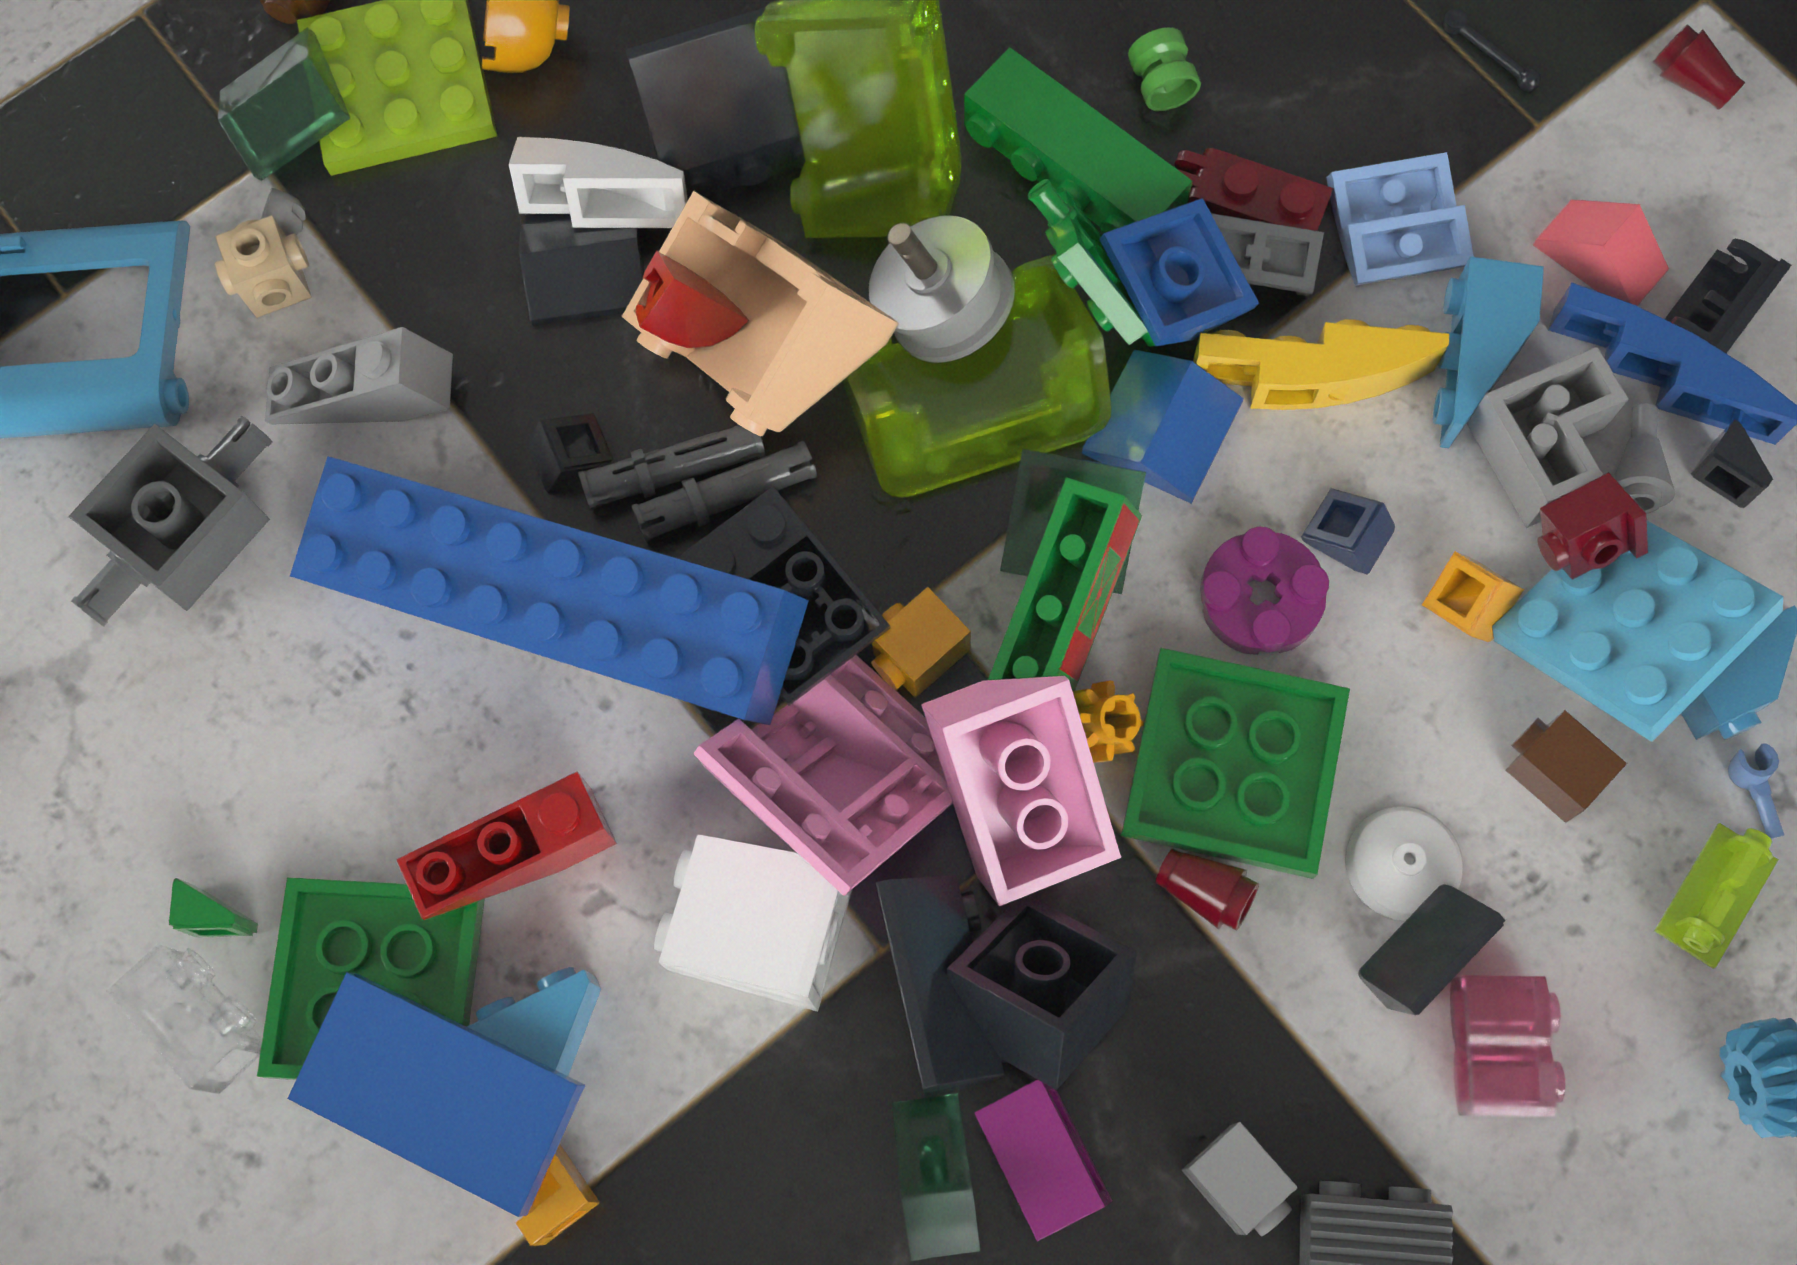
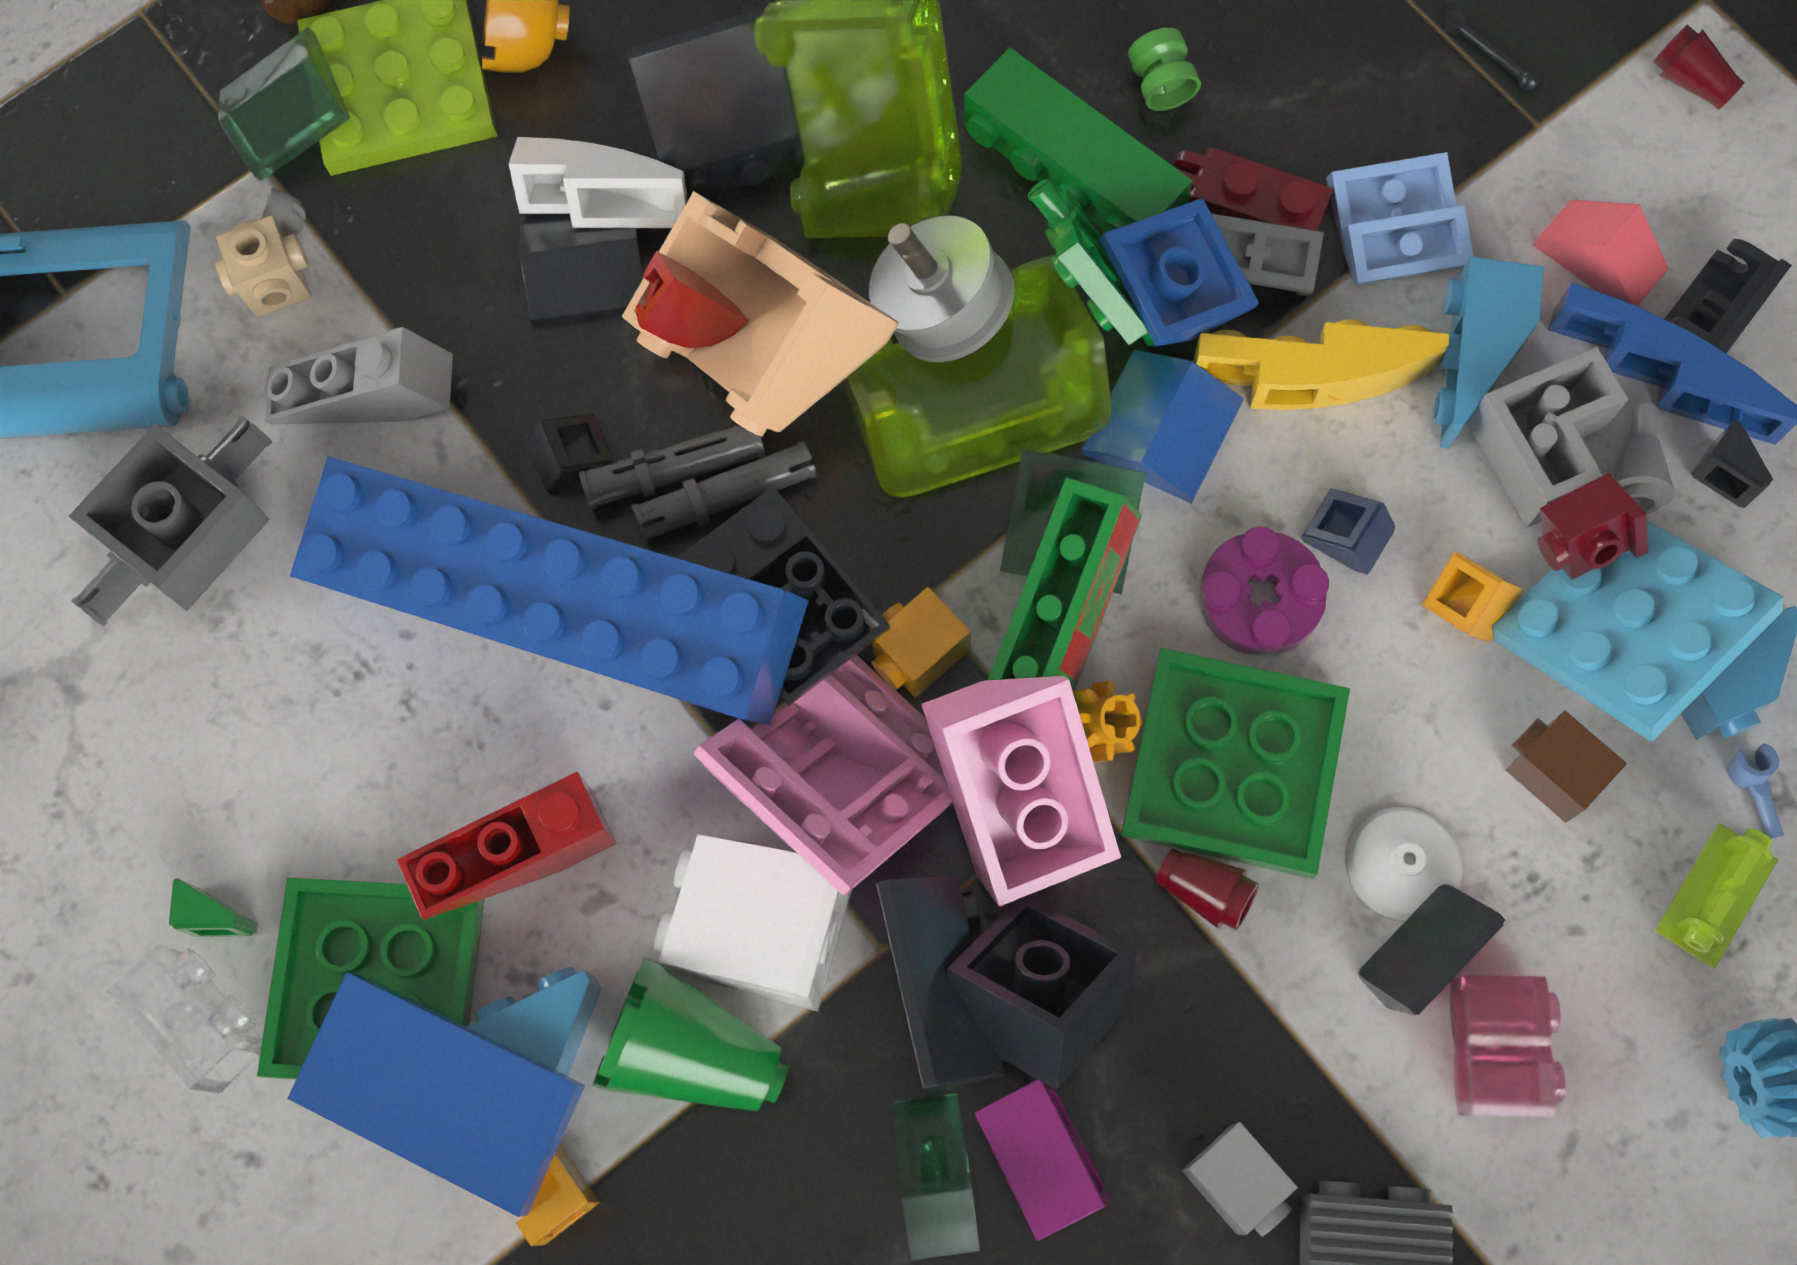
(687, 1048): none -> green cone

